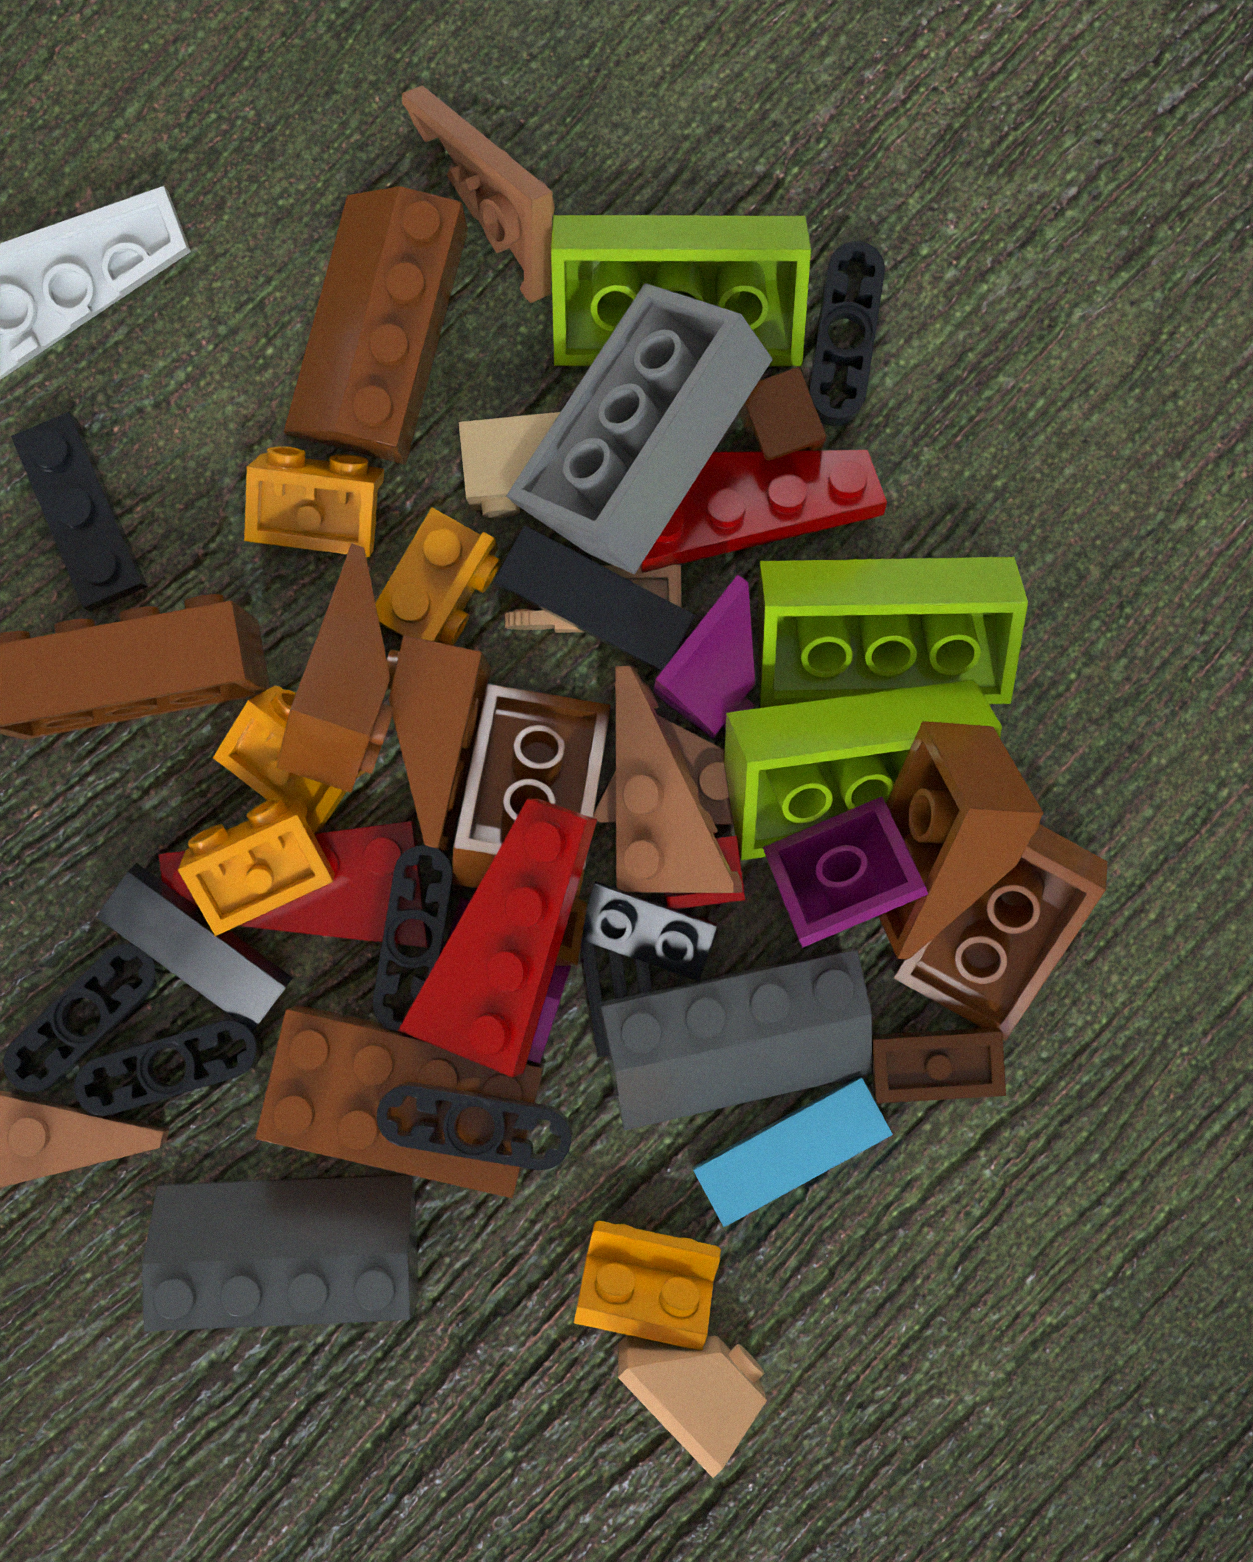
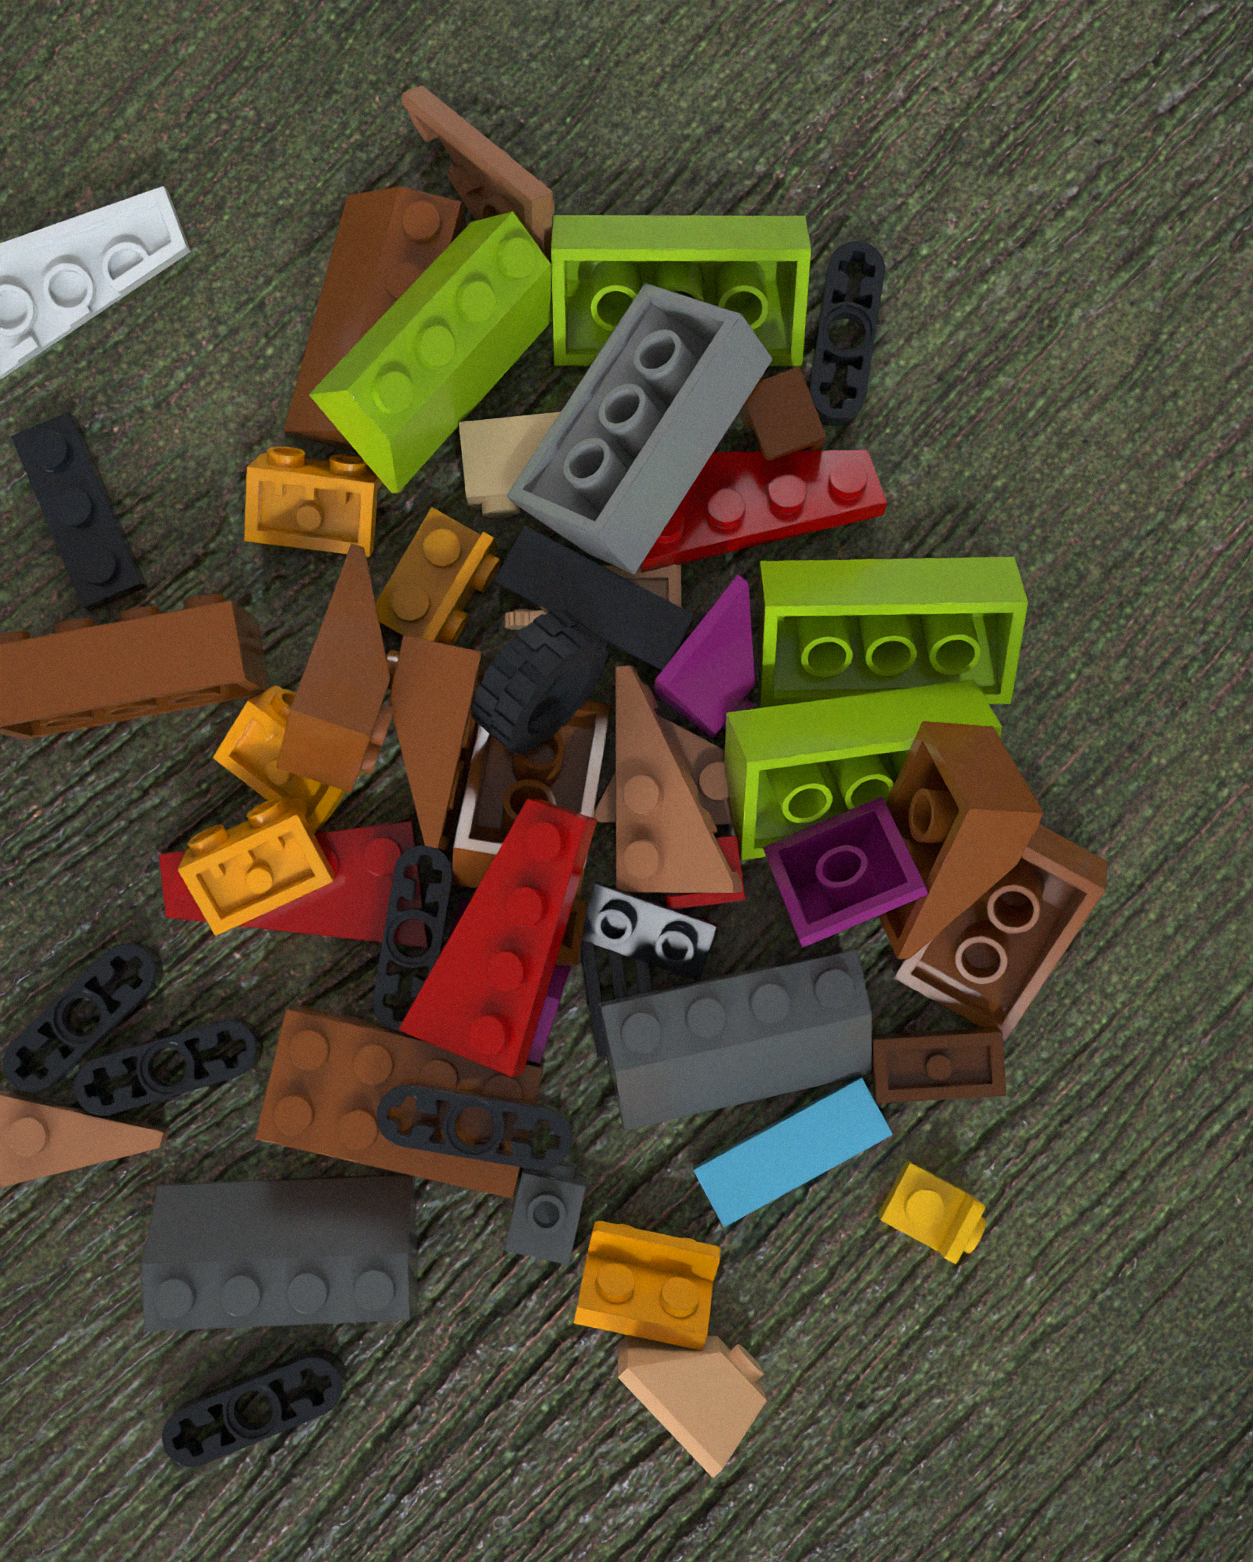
(183, 942): black tile -> none
(205, 1408): none -> black beam
(440, 348): none -> lime slope
(539, 681): none -> black tyre
(547, 1213): none -> dark grey brick
(934, 1212): none -> yellow bracket

